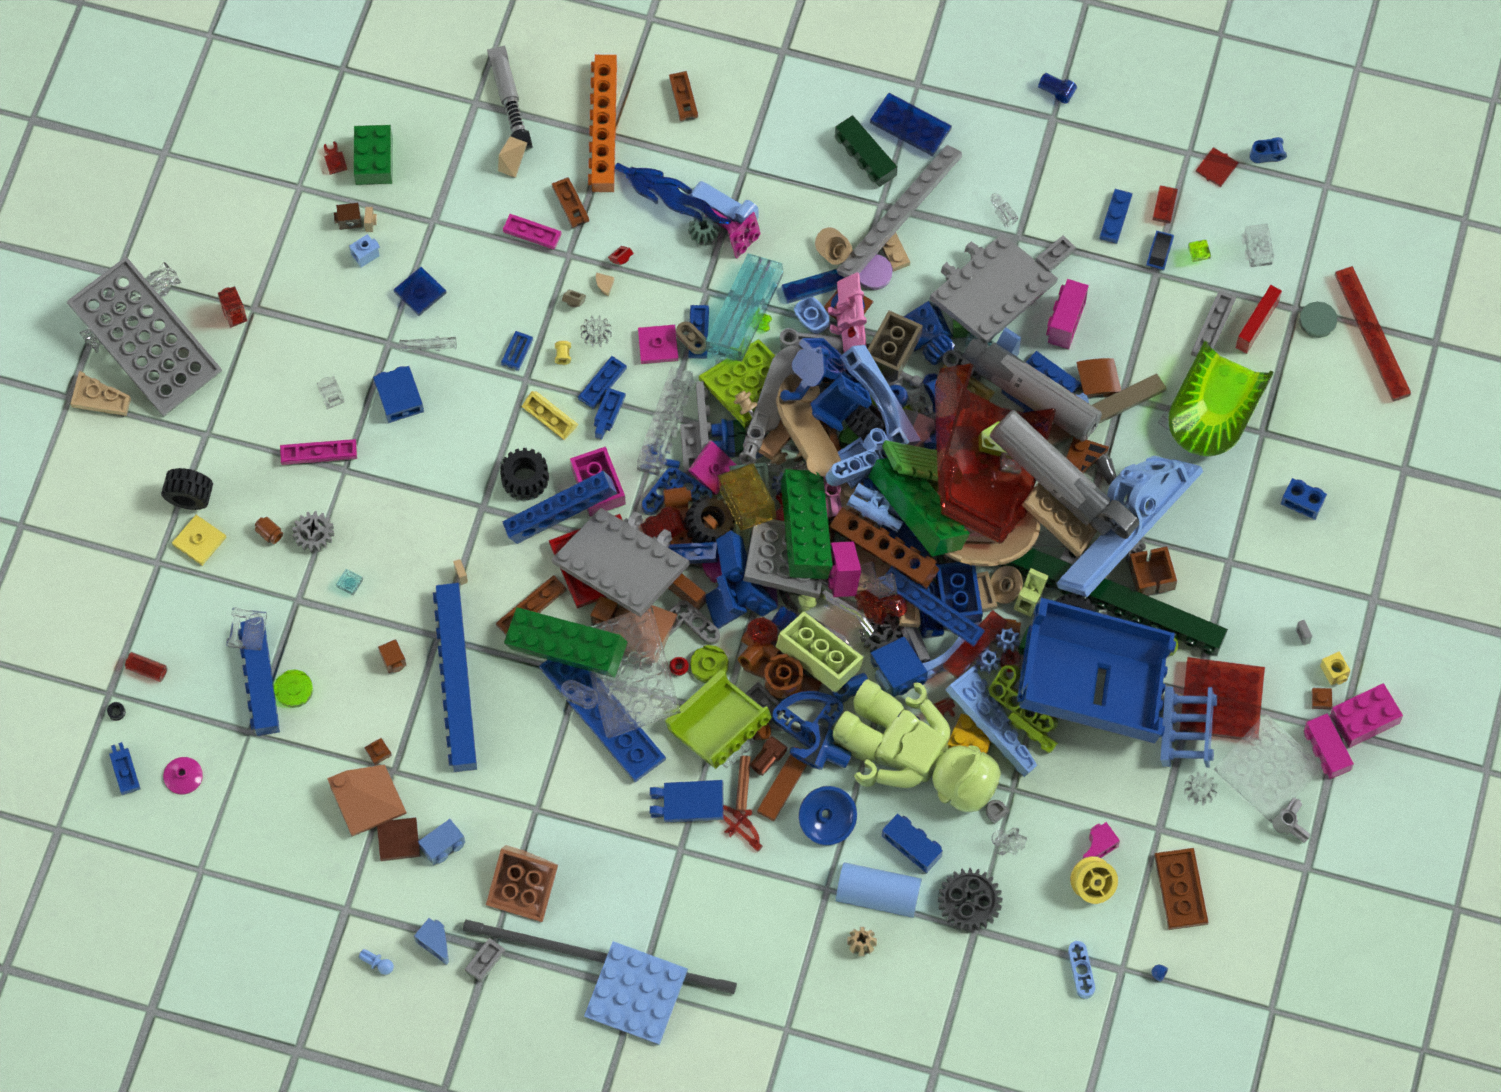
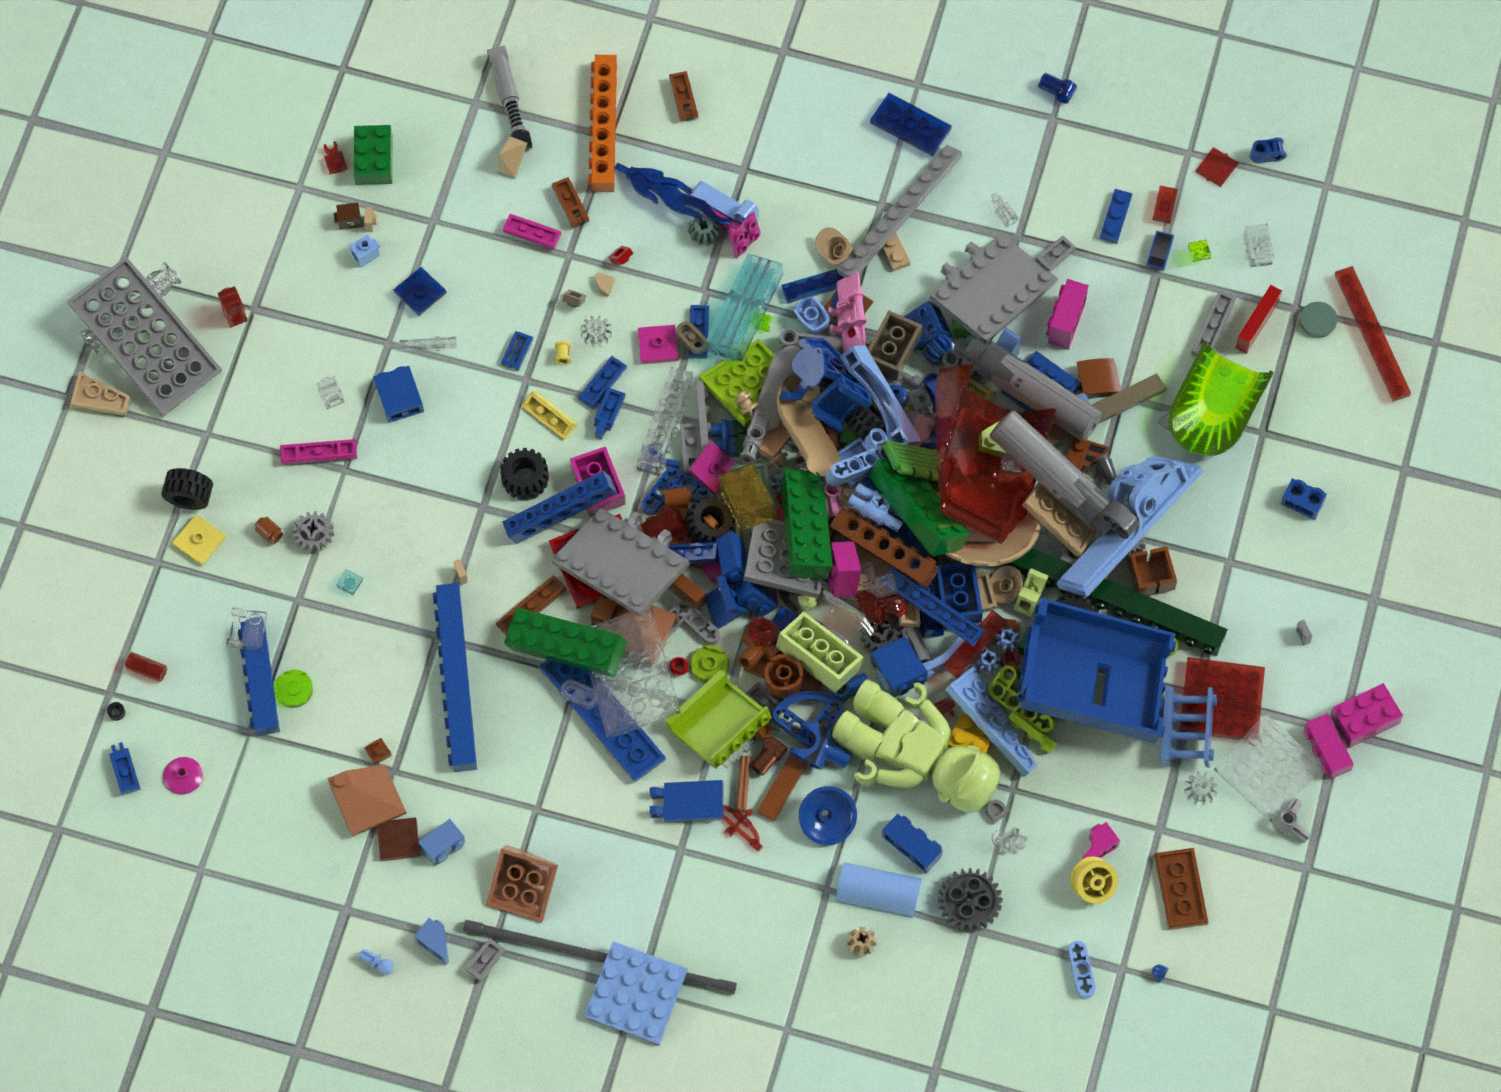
(392, 656): dark orange brick -> none
(865, 151): dark green brick -> none
(876, 273): lavender tile -> none
(1321, 698): dark orange plate -> none
(1335, 660): light yellow brick -> none

